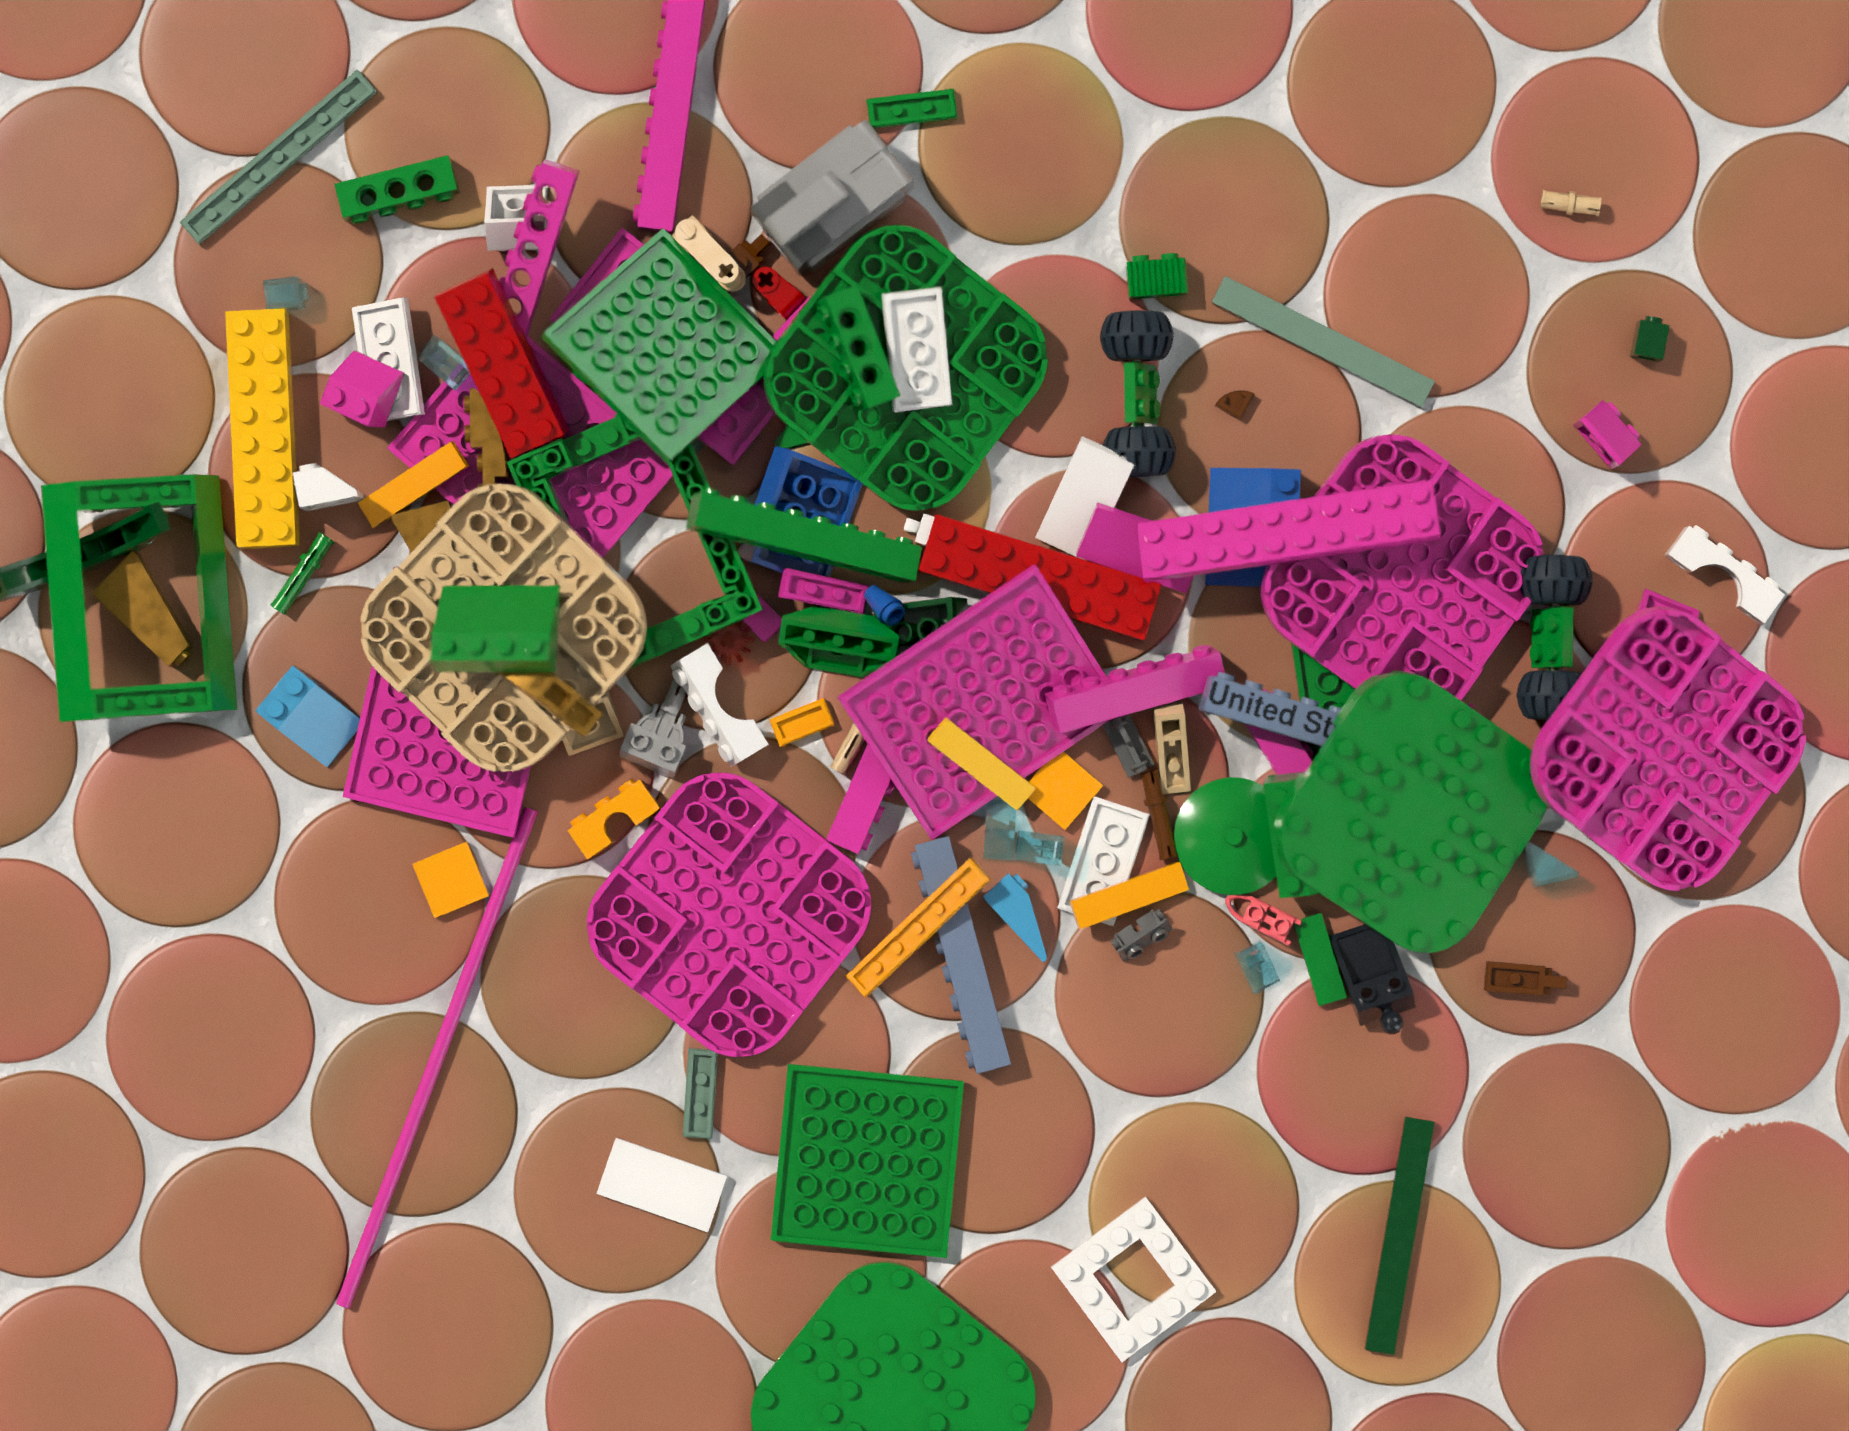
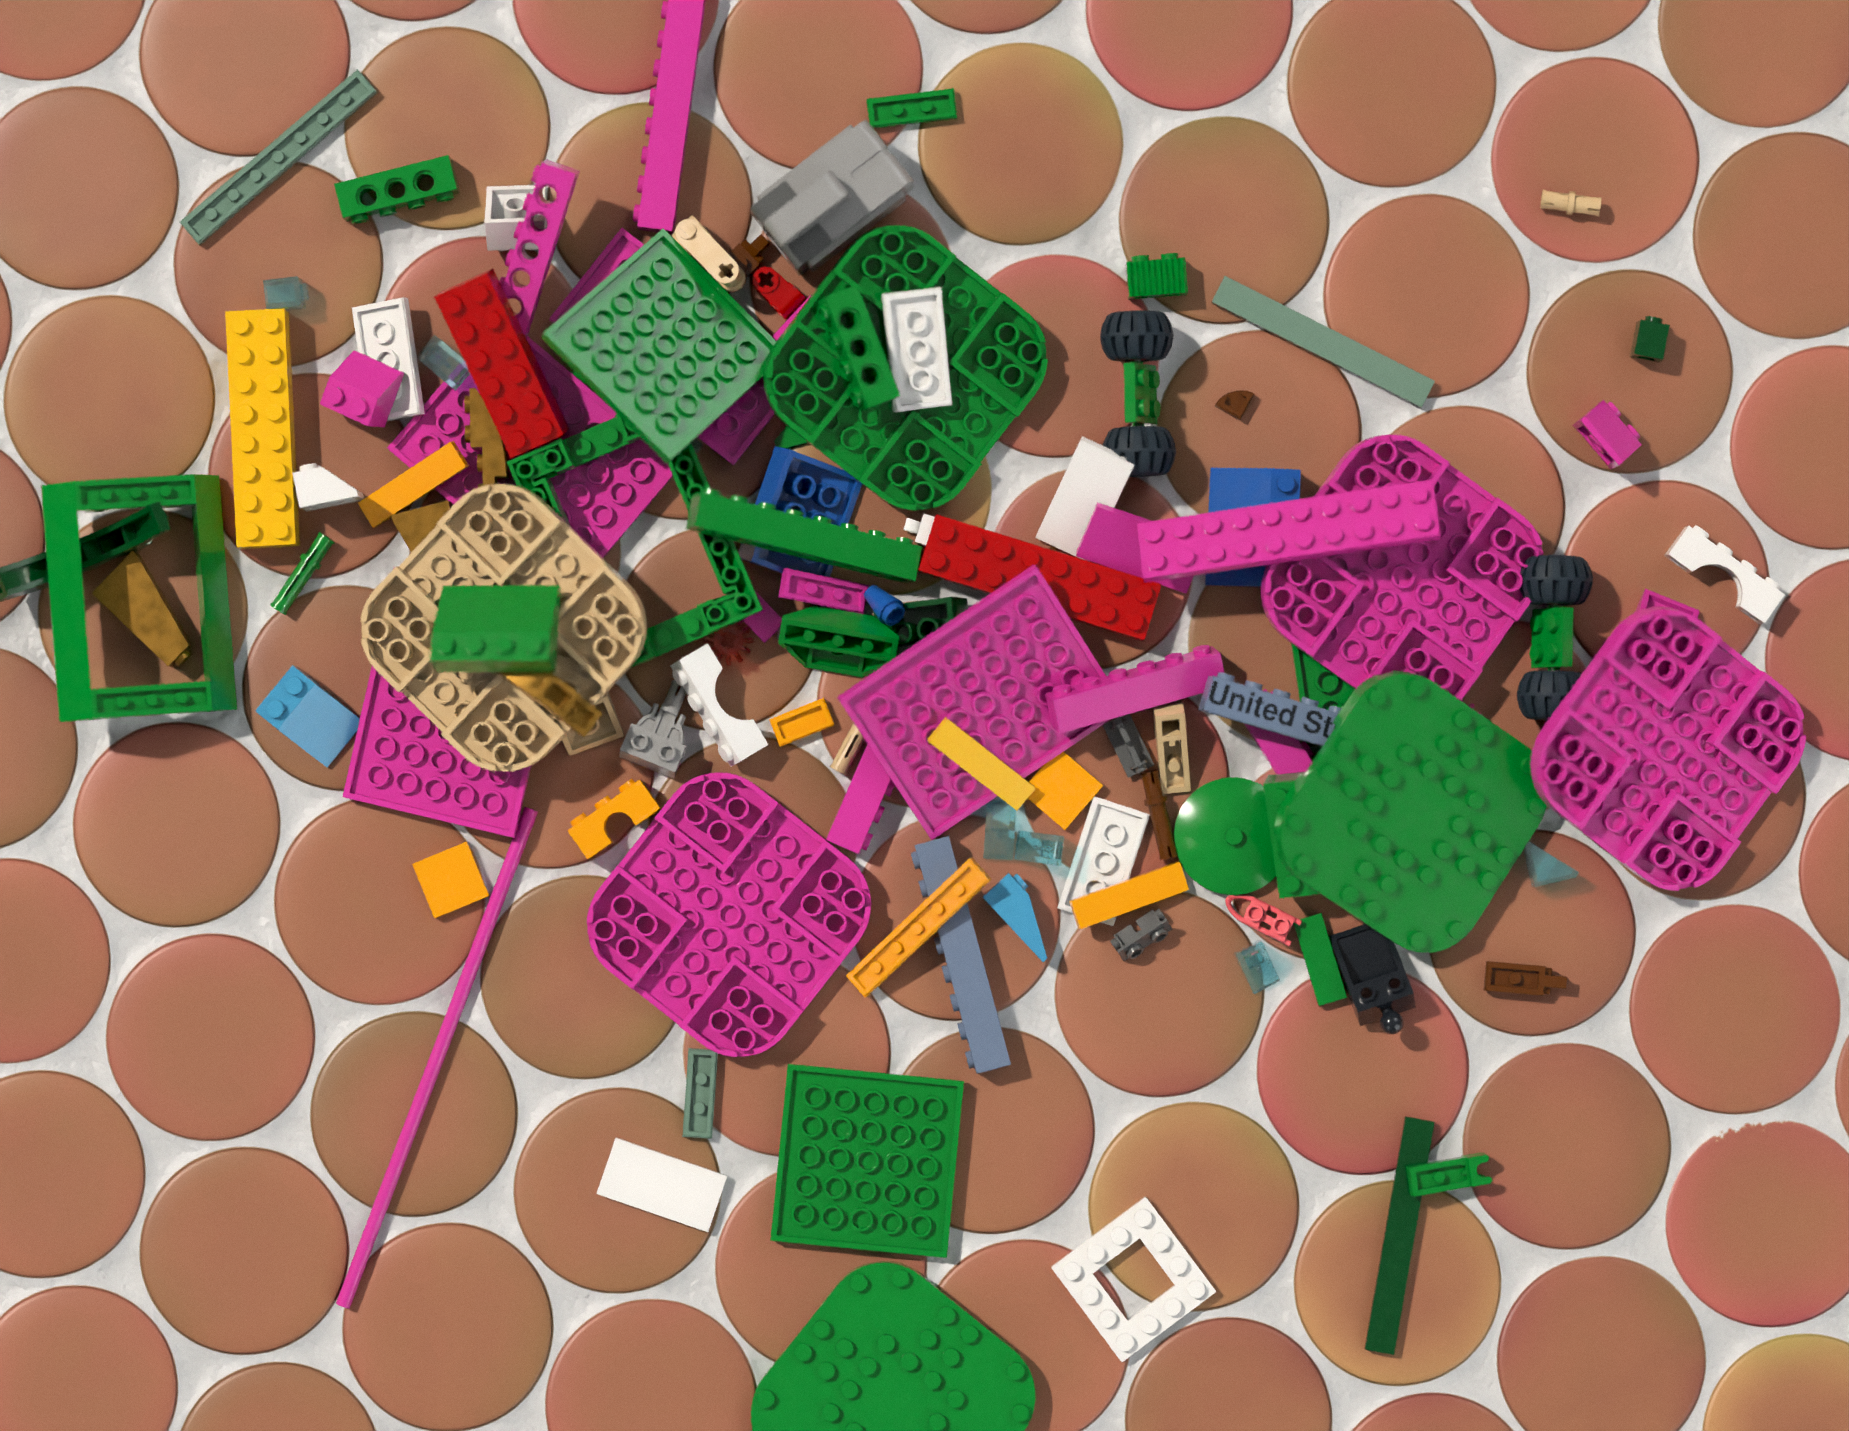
(1447, 1174): none -> green plate

